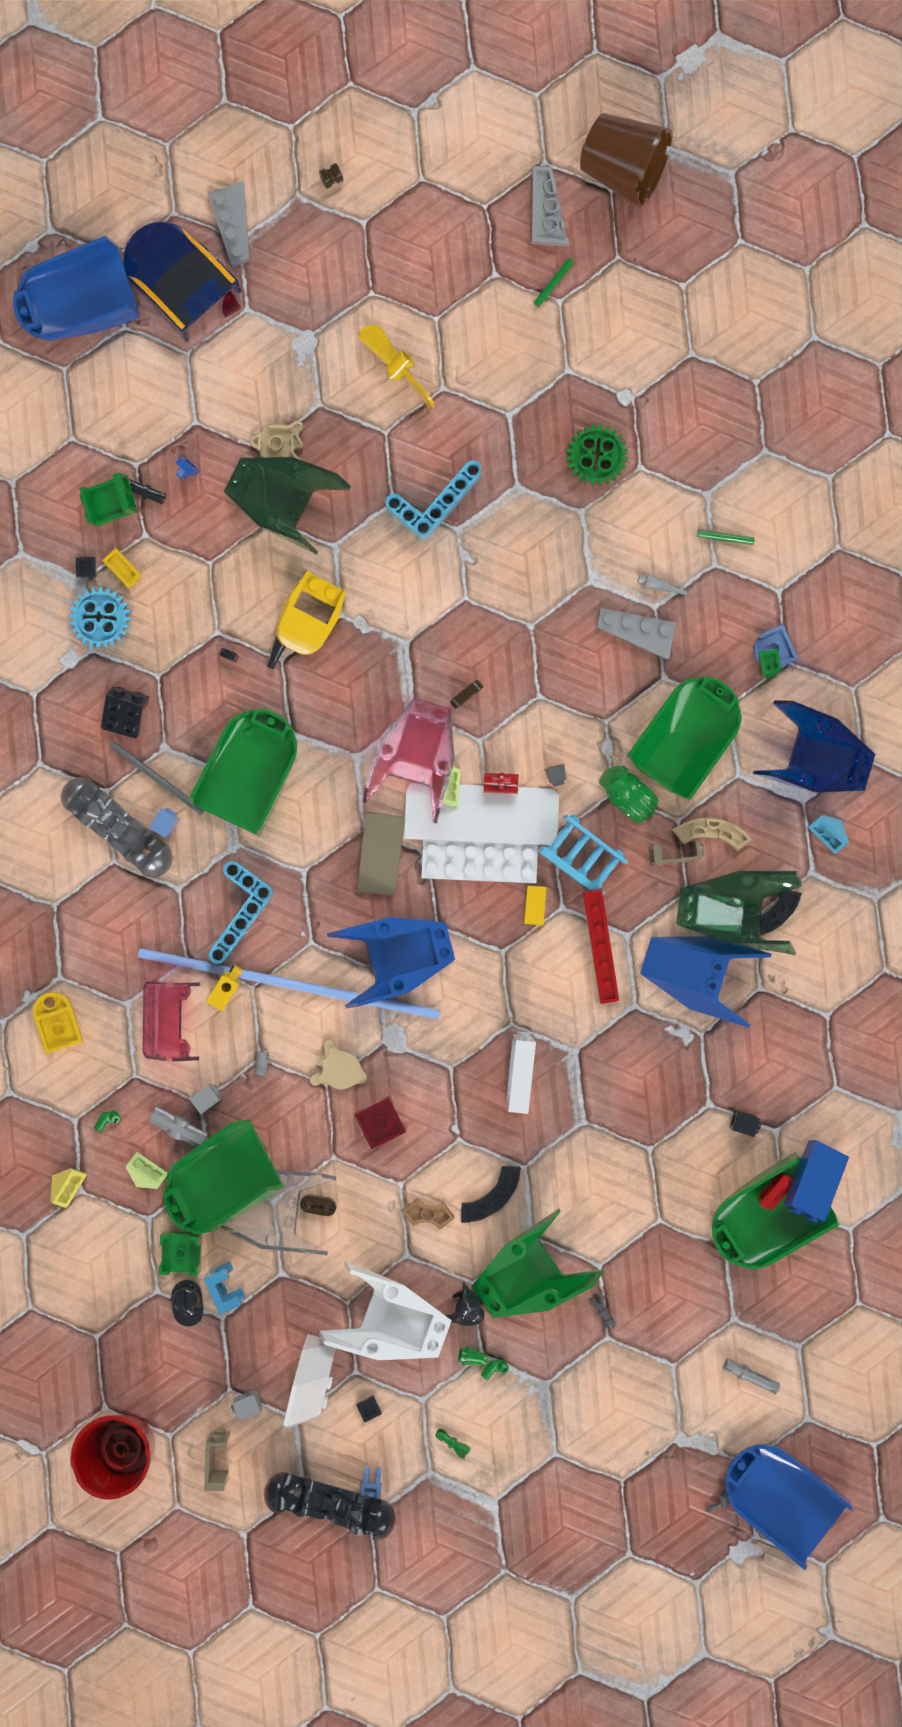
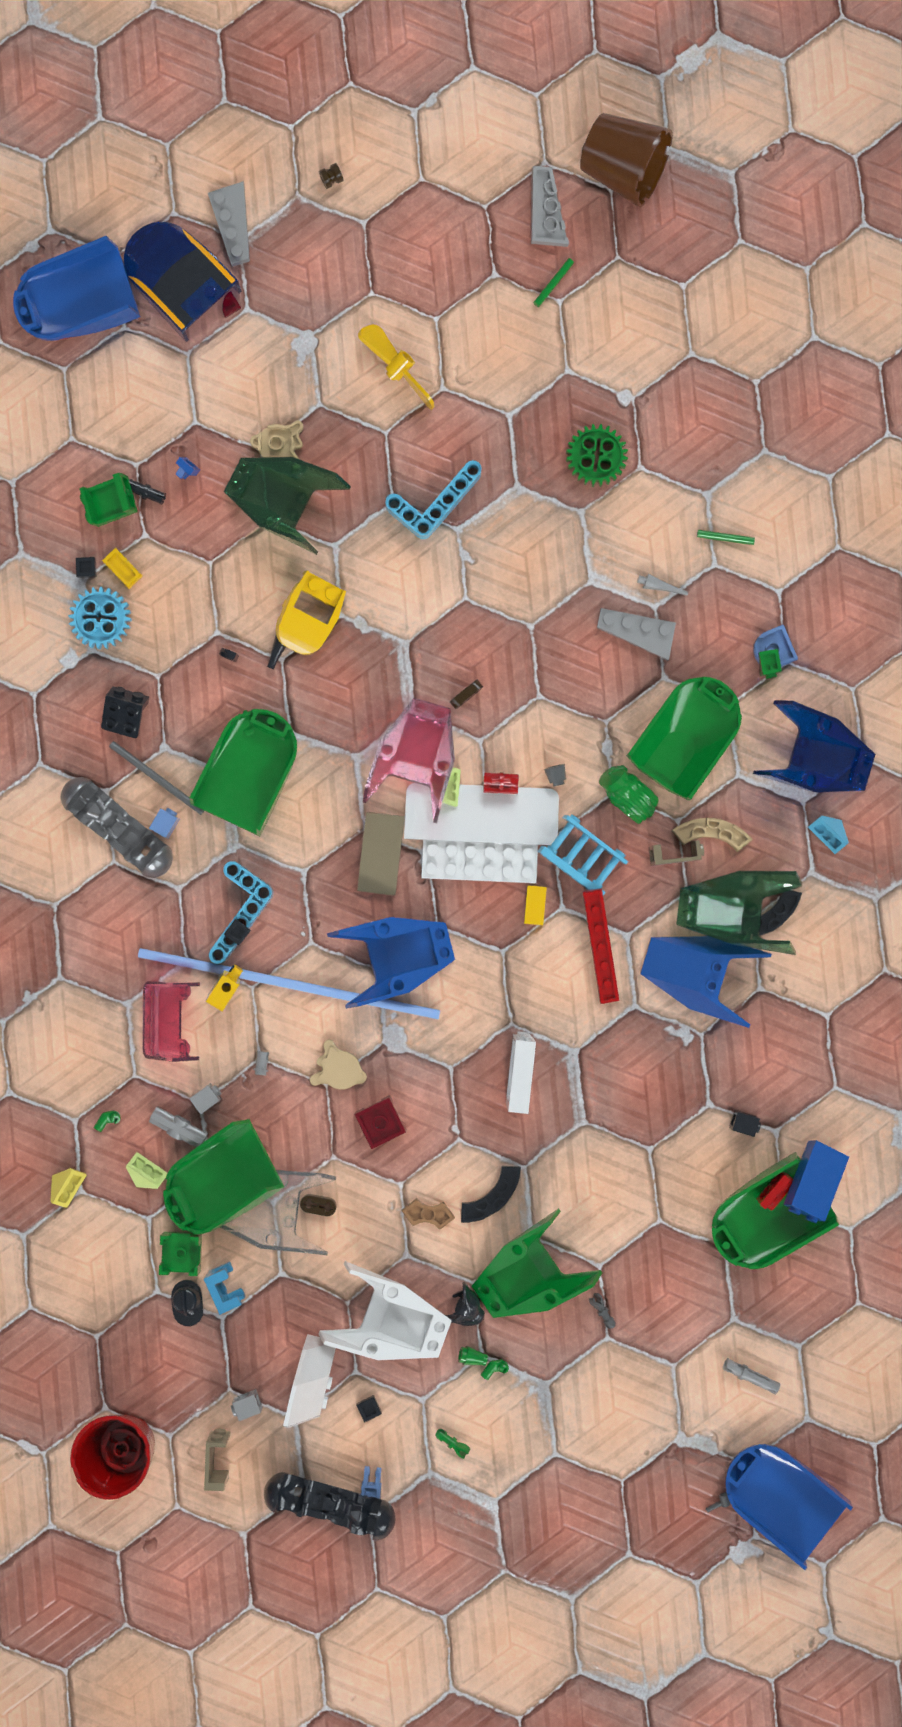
(58, 1024): yellow tile -> none
(237, 932): none -> black tile

